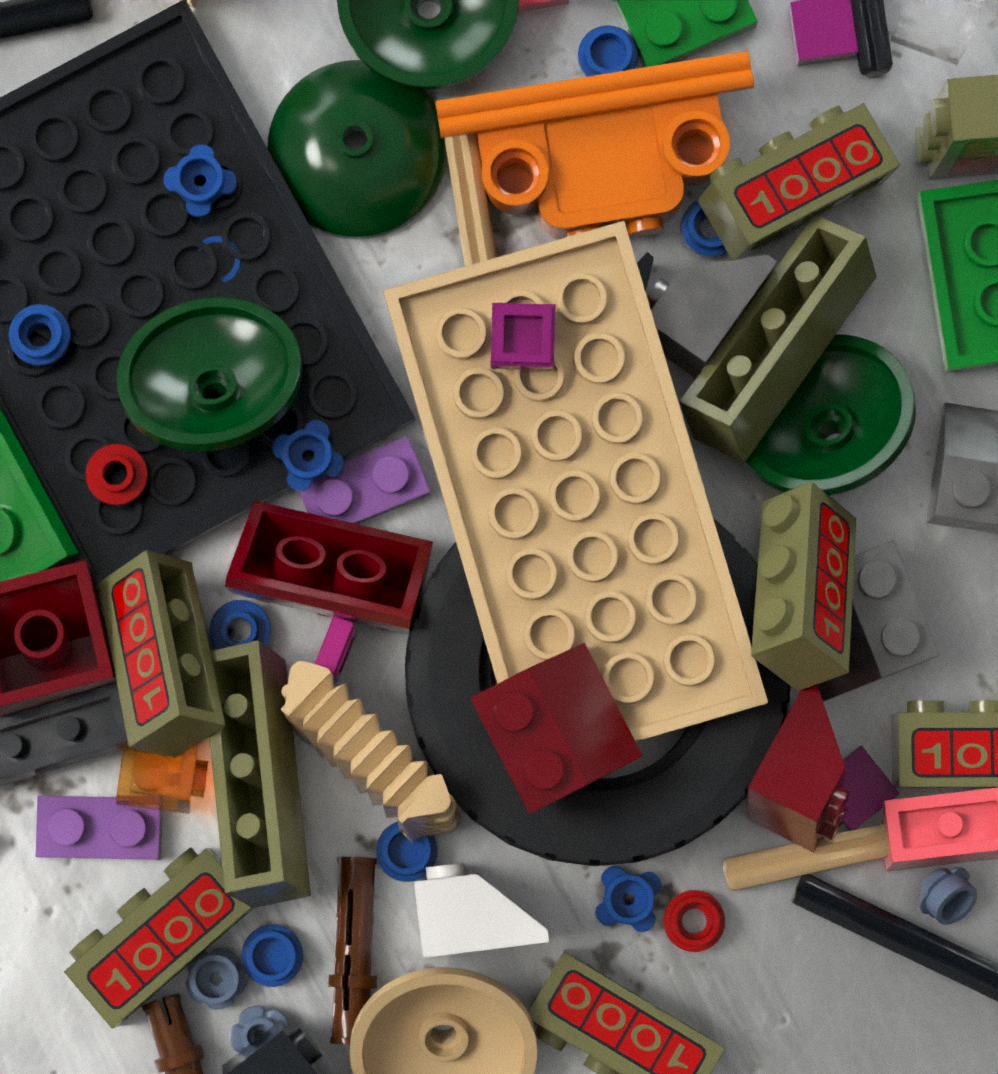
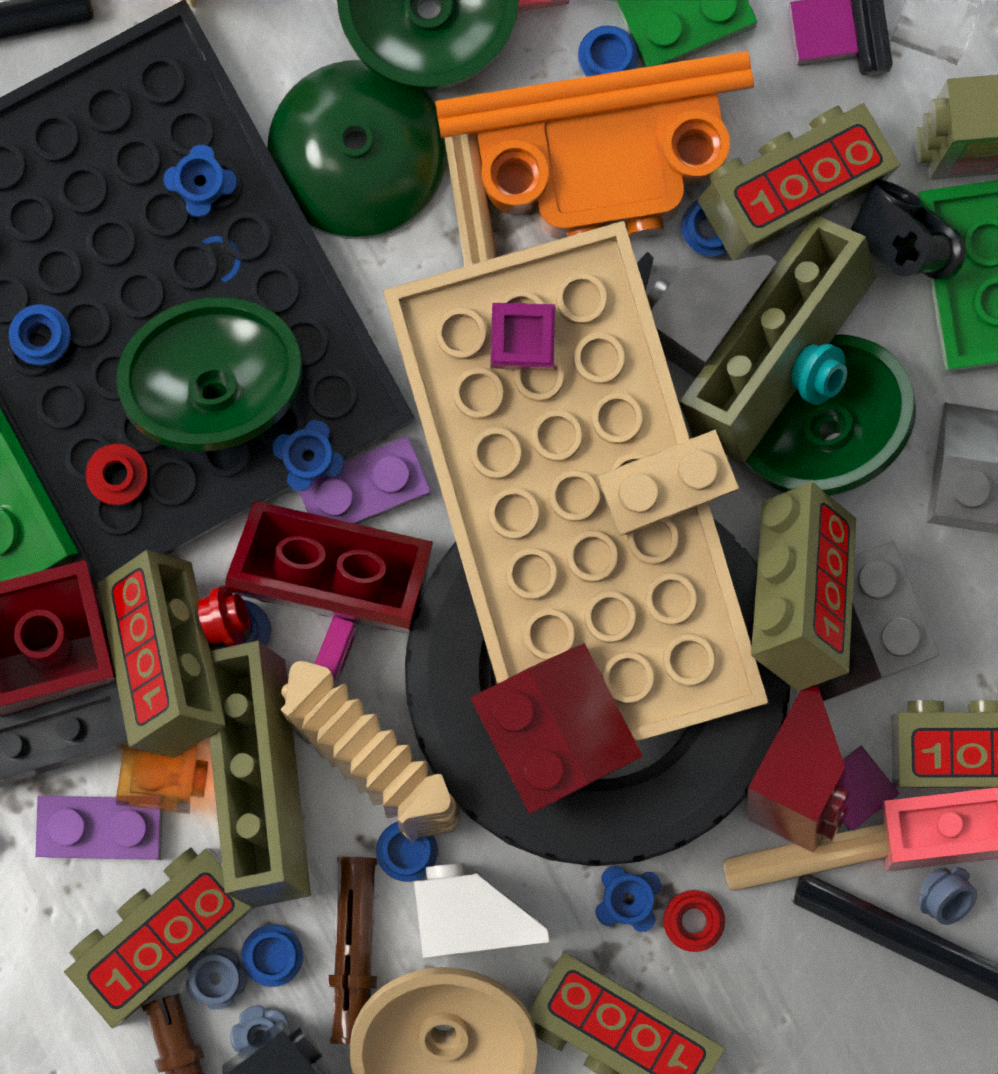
(223, 617): none -> red plate
(667, 483): none -> tan plate
(819, 373): none -> teal plate
(908, 234): none -> black piece

